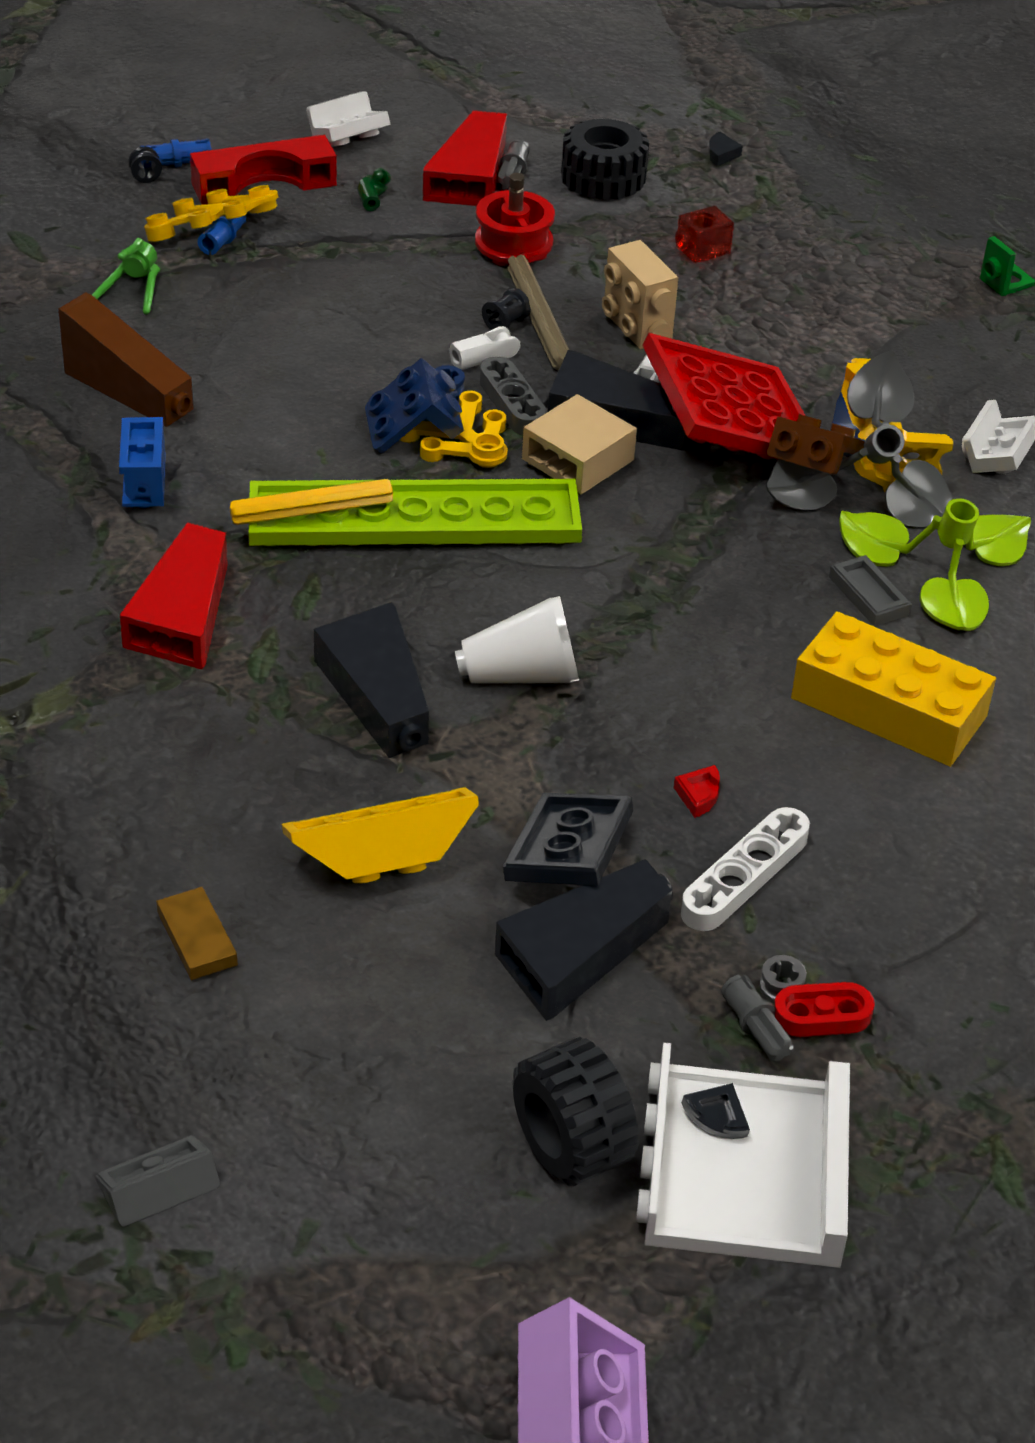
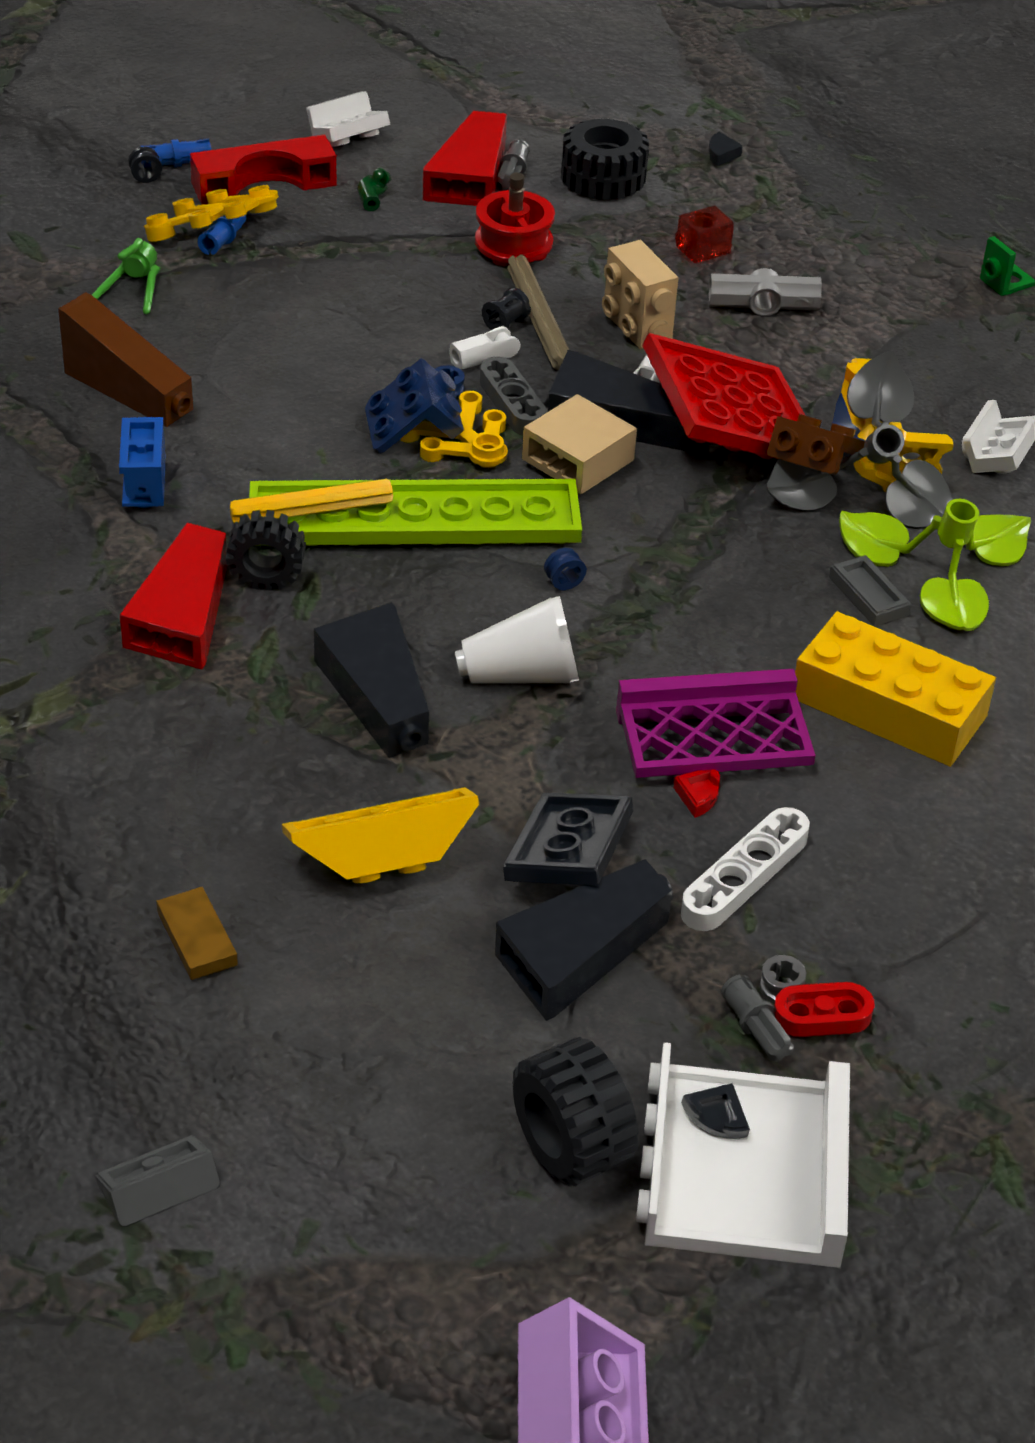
(268, 532): none -> black tyre
(560, 560): none -> dark blue bush
(712, 699): none -> magenta fence
(783, 293): none -> light grey piece

